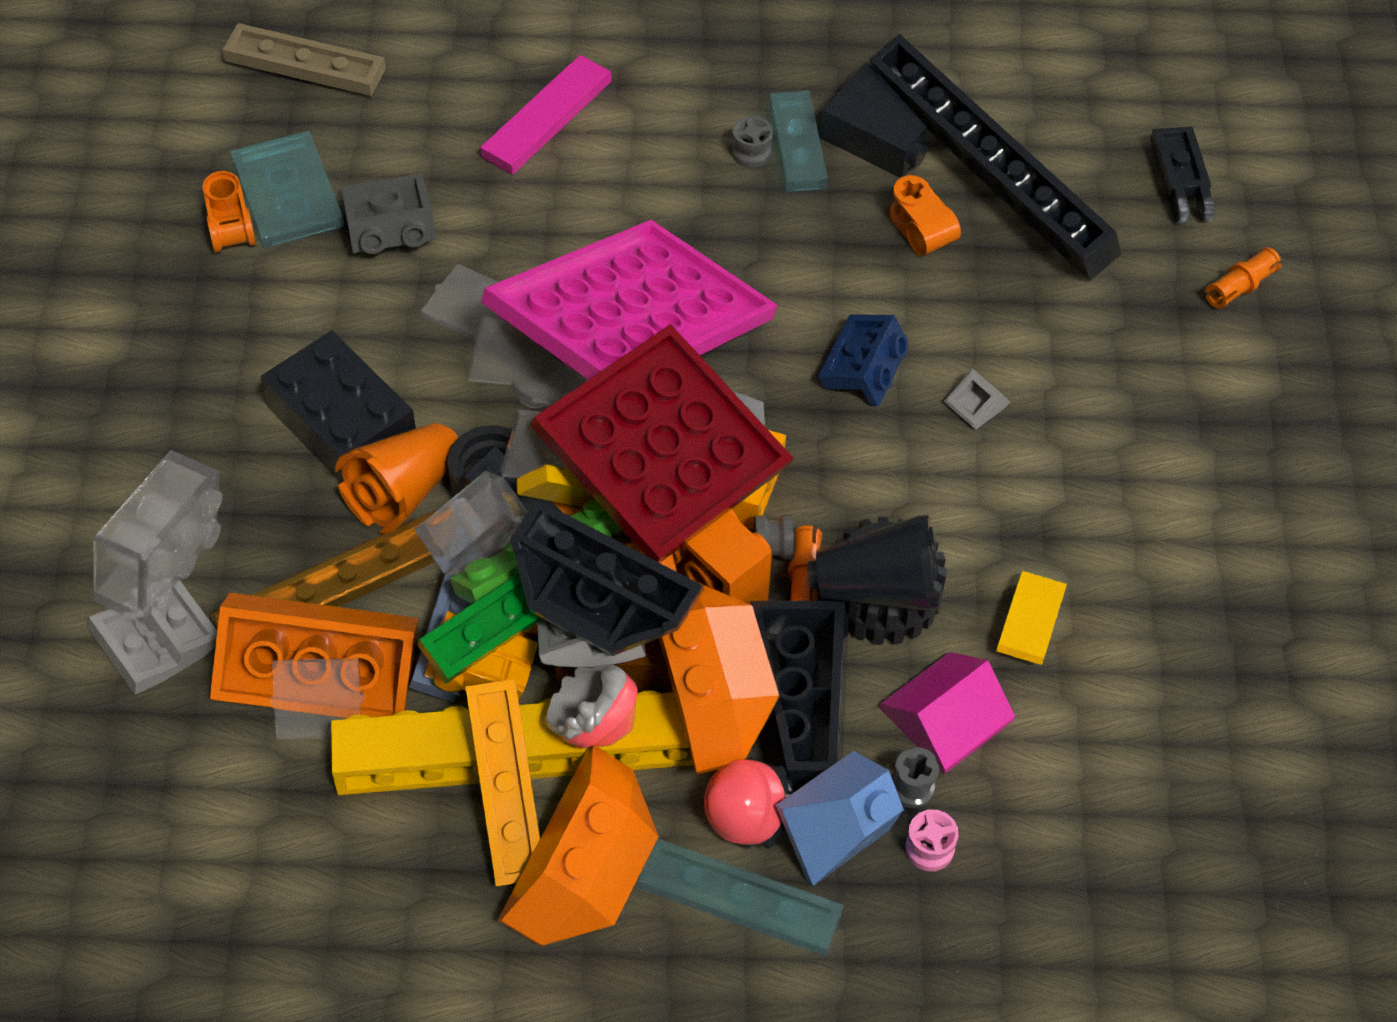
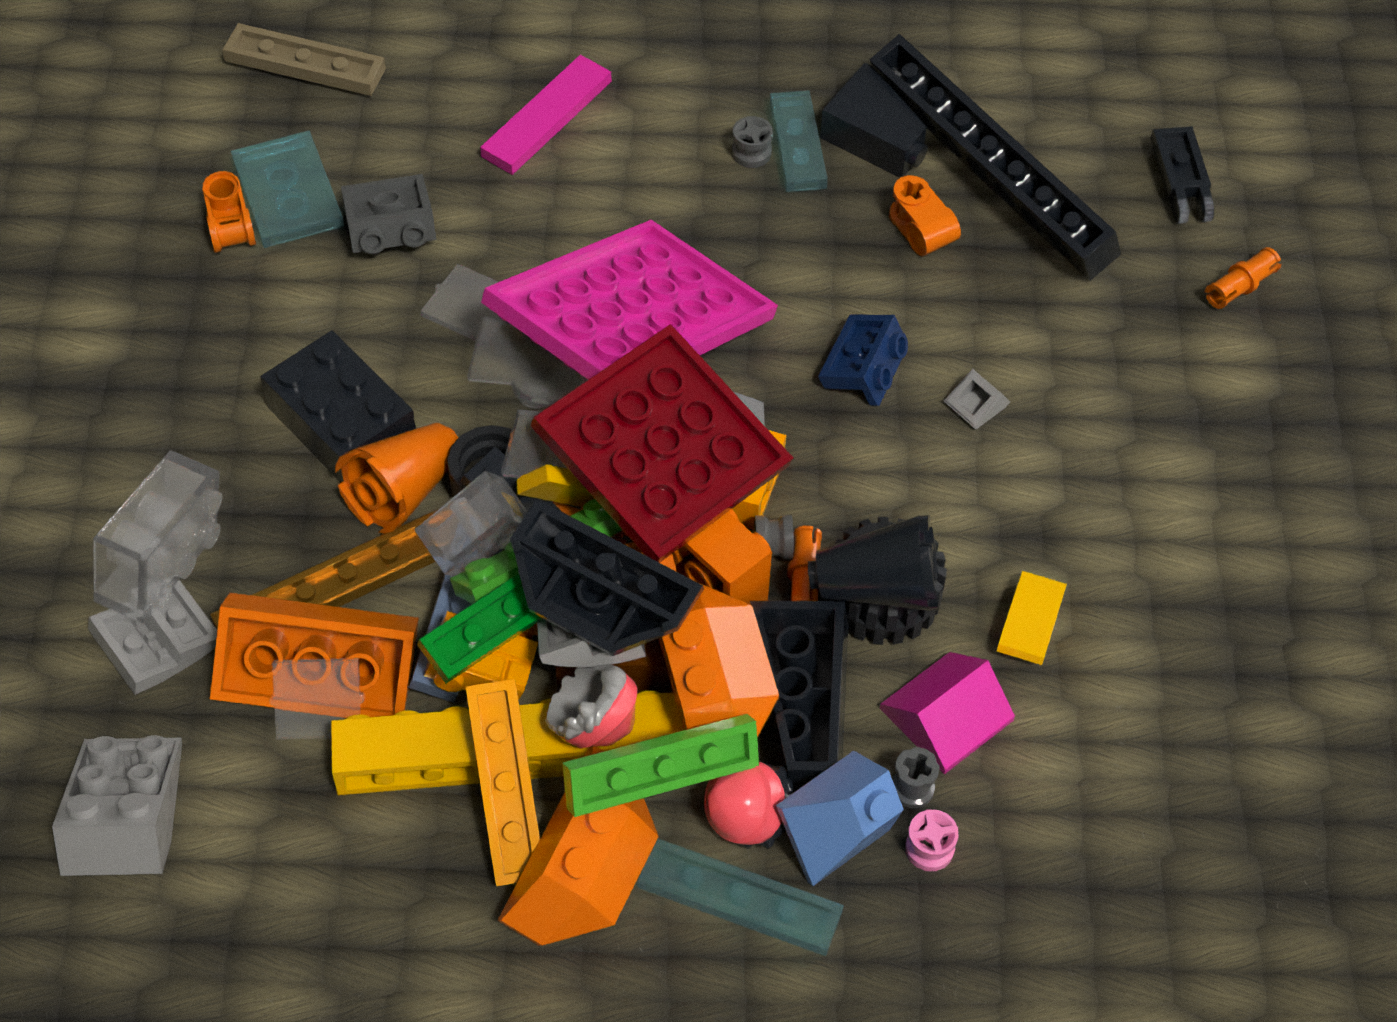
(118, 807): none -> light grey slope
(660, 765): none -> bright green plate

